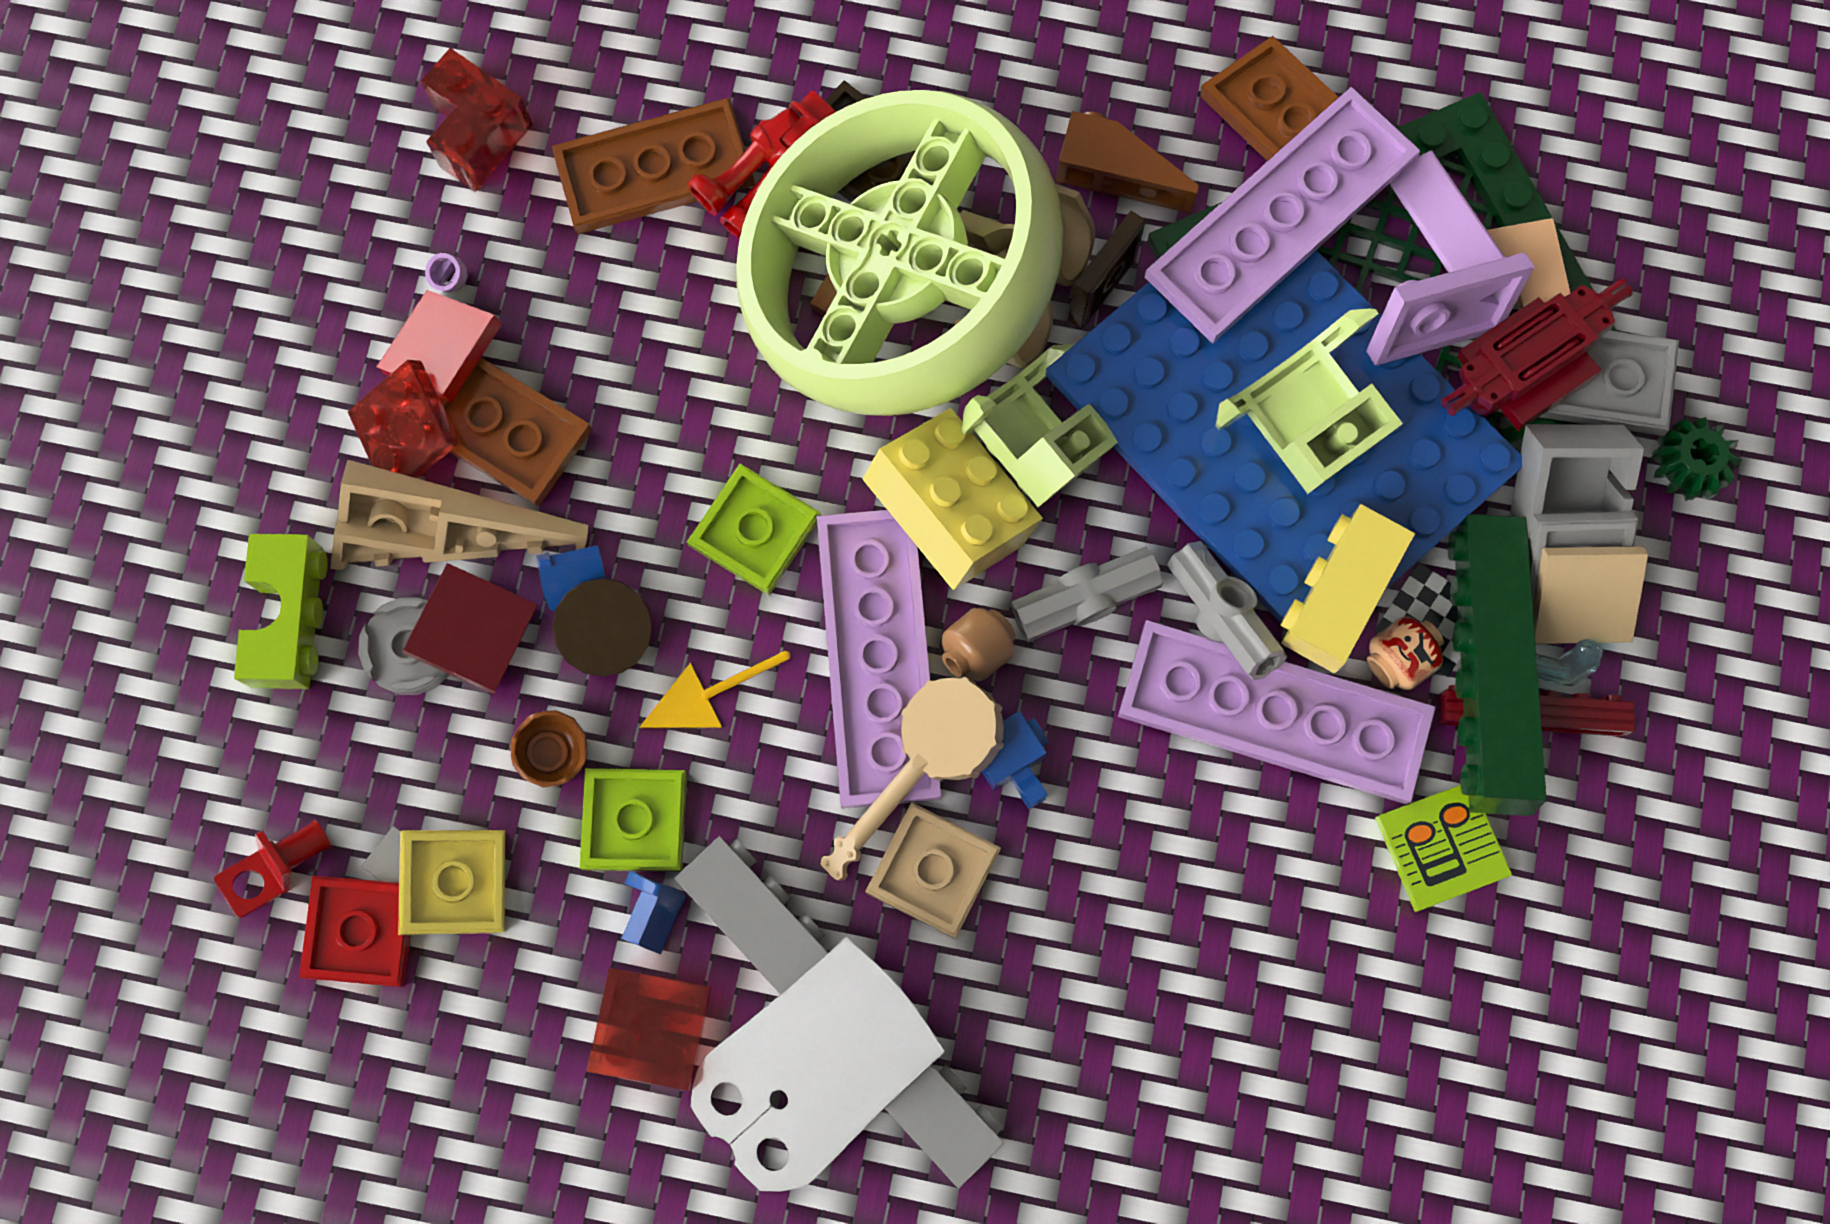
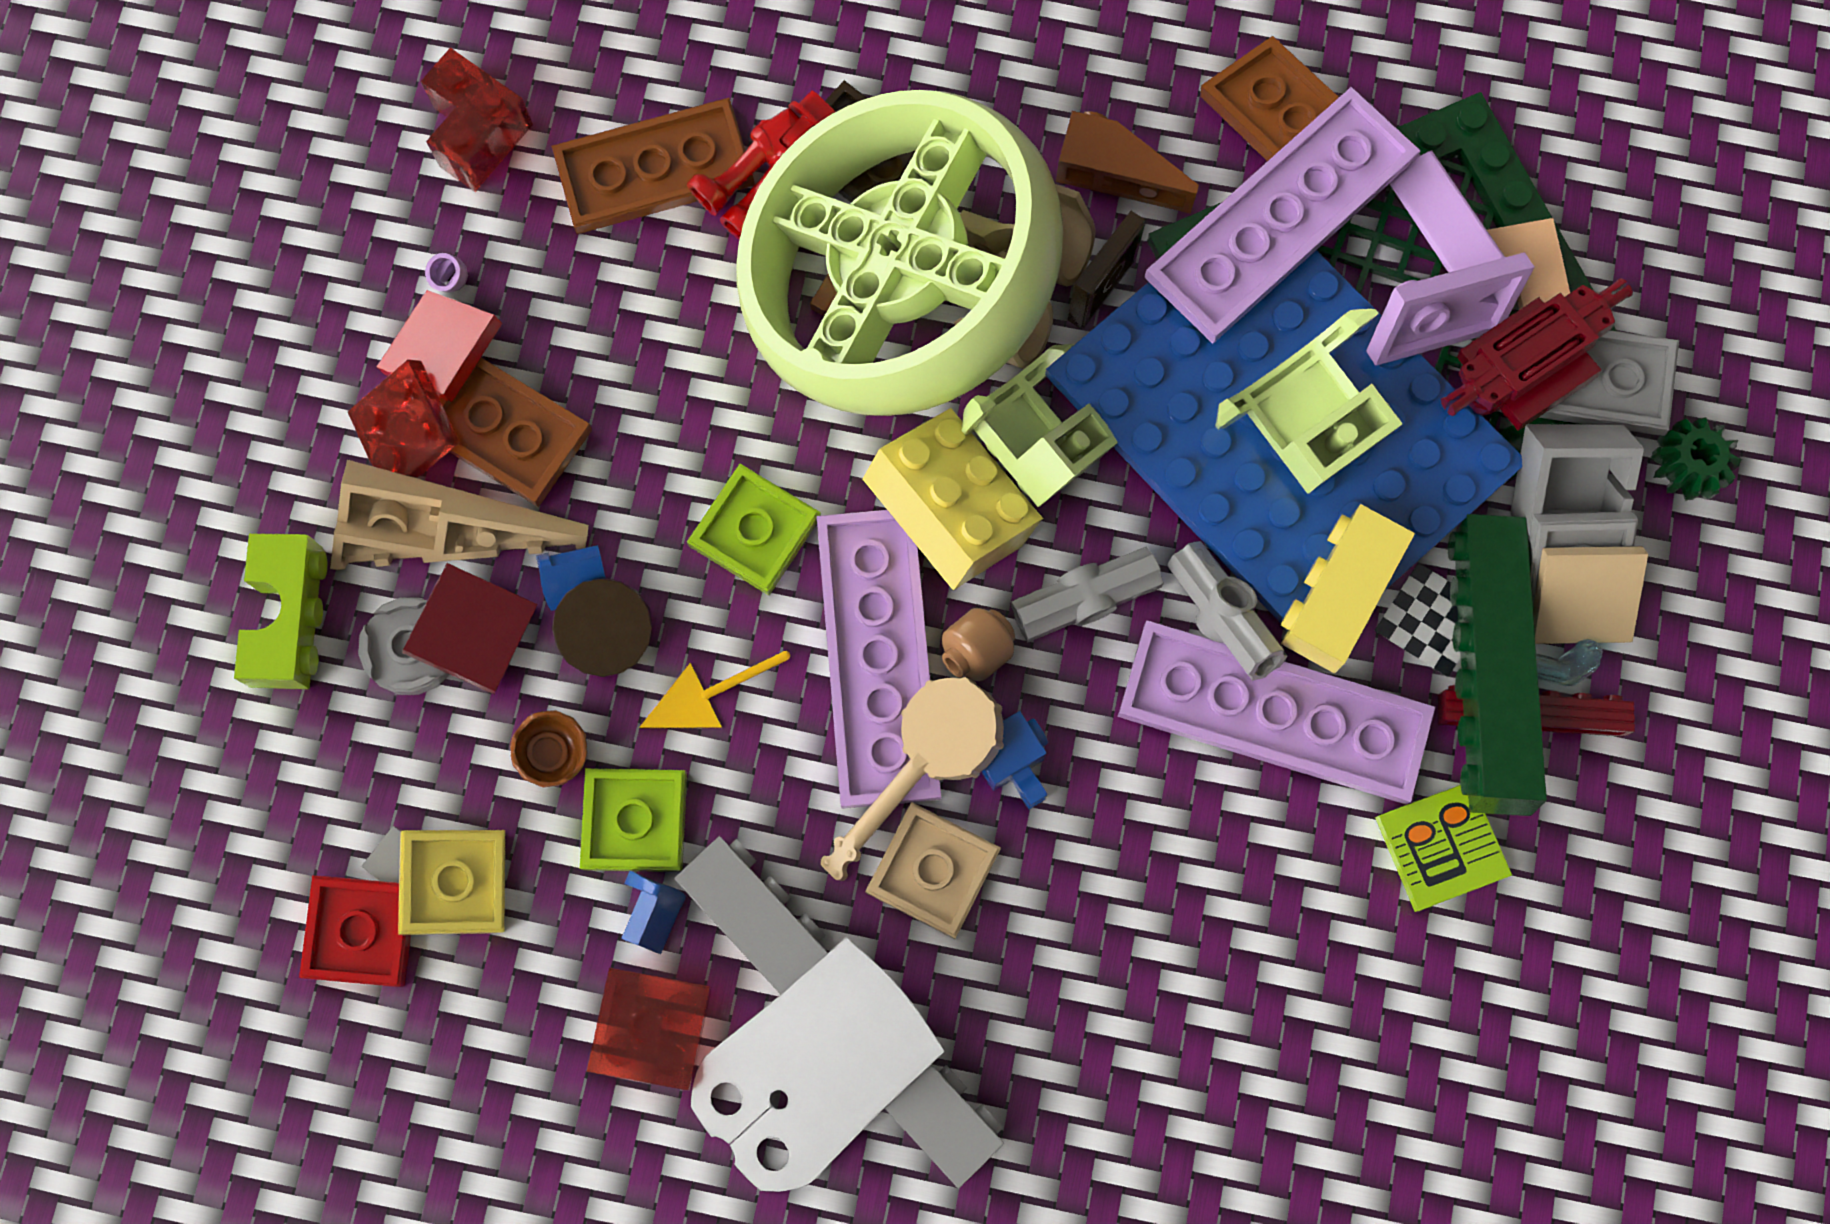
(273, 864): red bracket -> none
(1406, 653): light nougat head -> none

